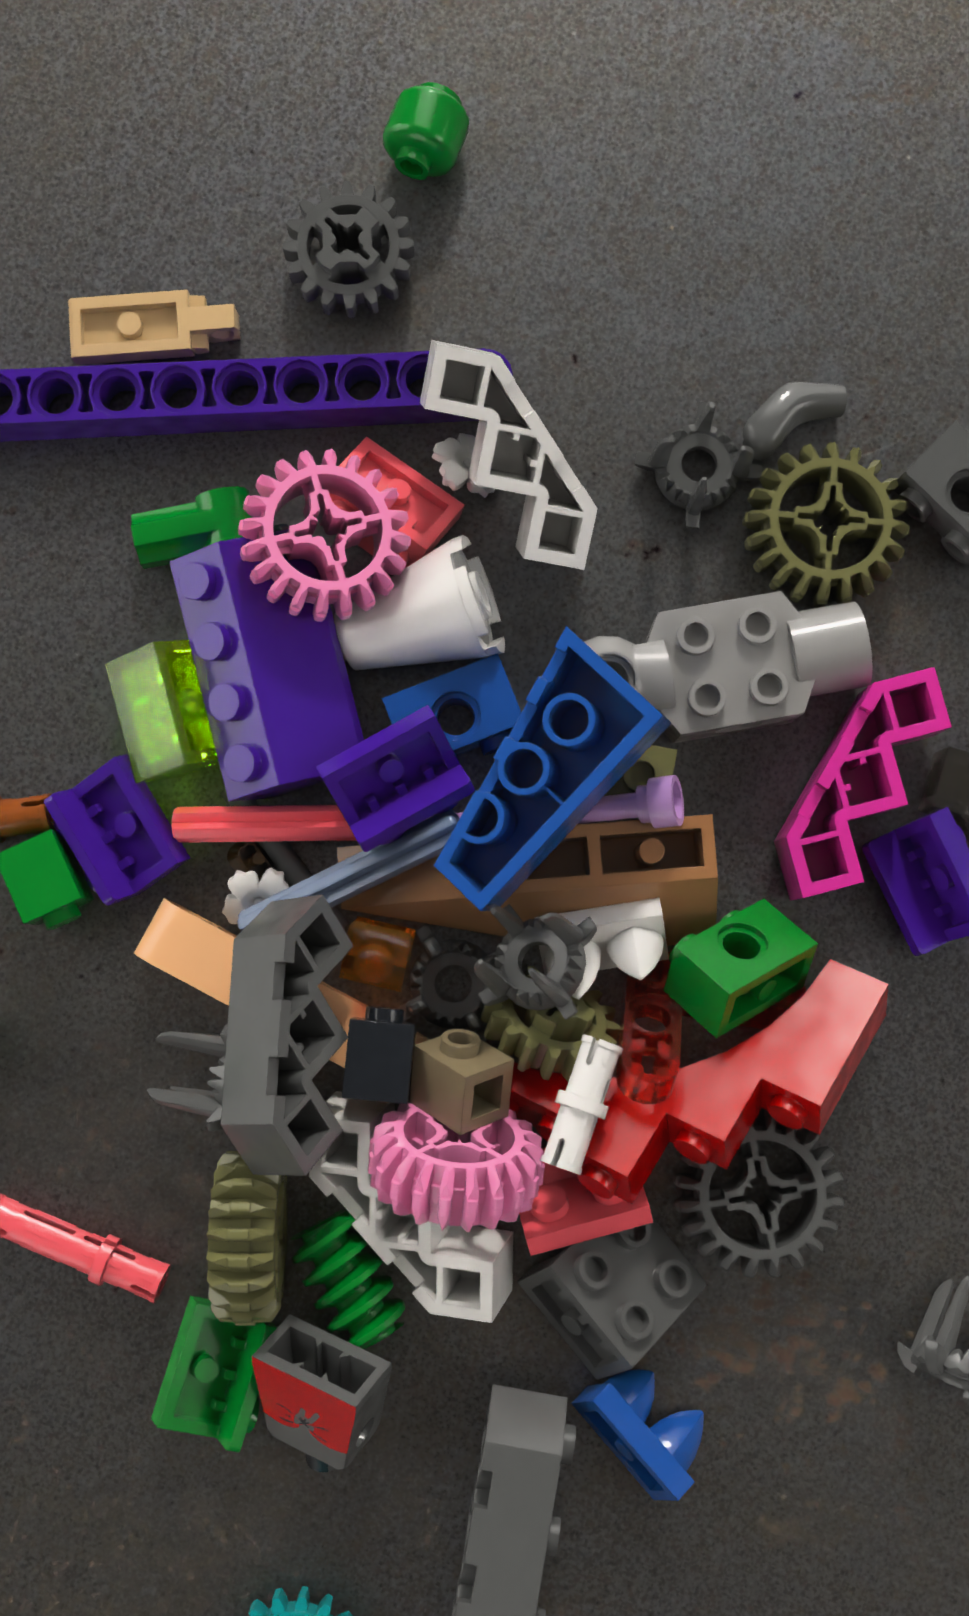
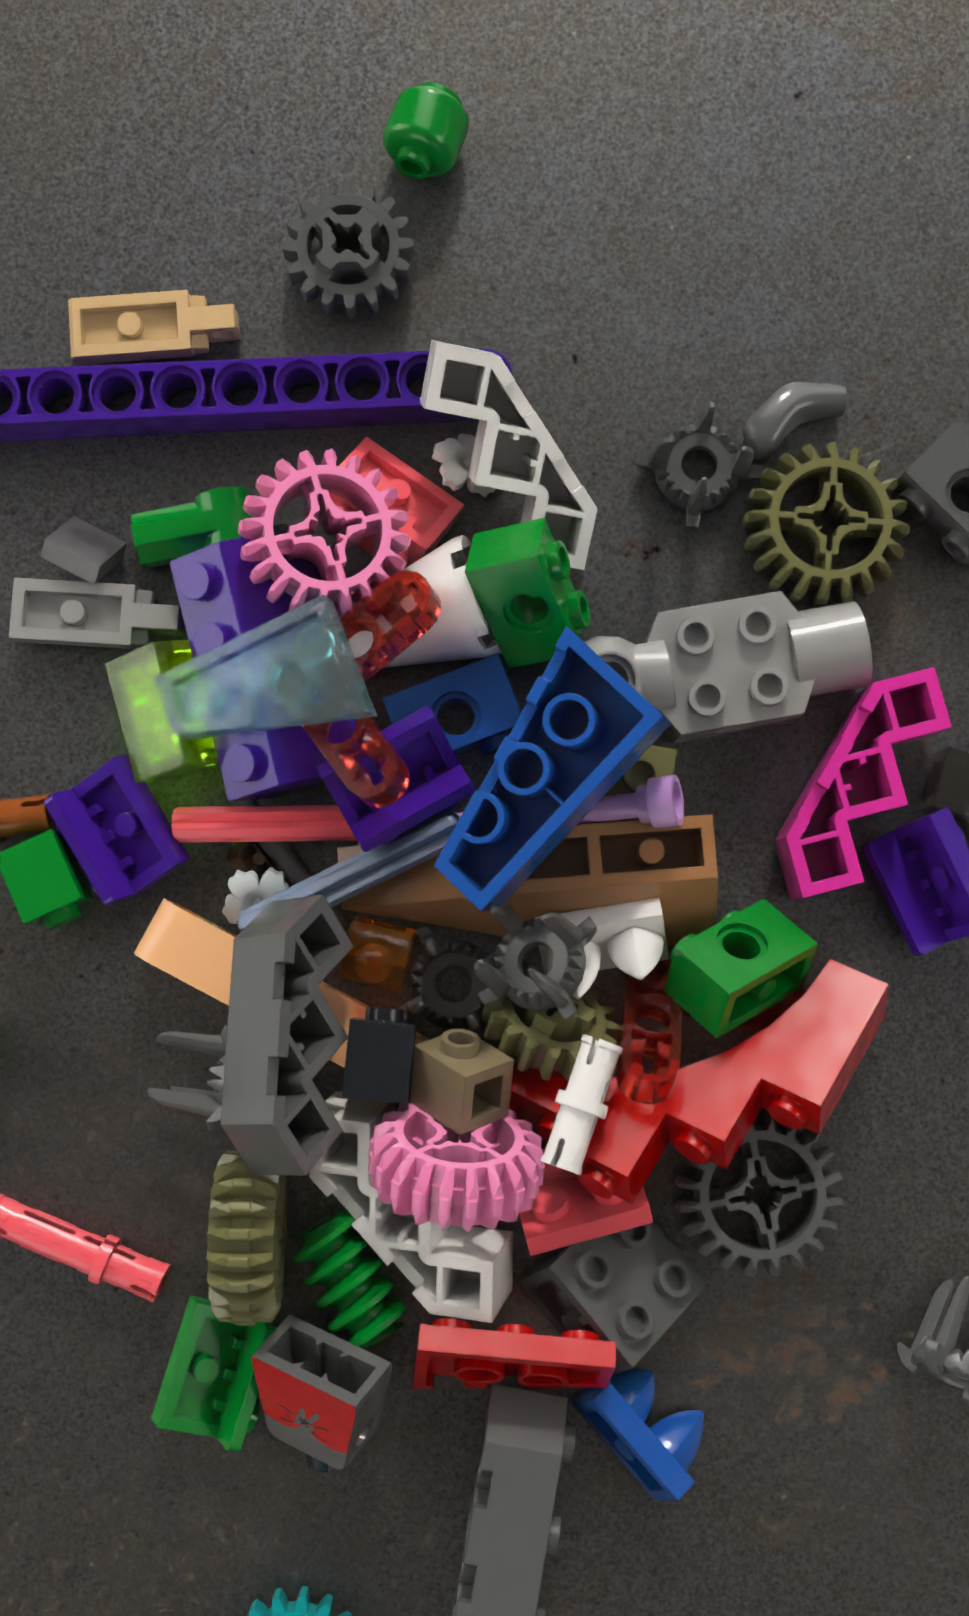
(83, 550): none -> flat silver tile
(89, 614): none -> light grey hinge
(269, 678): none -> clear light blue wing
(385, 647): none -> clear red beam
(488, 1356): none -> red wing
(525, 590): none -> green brick

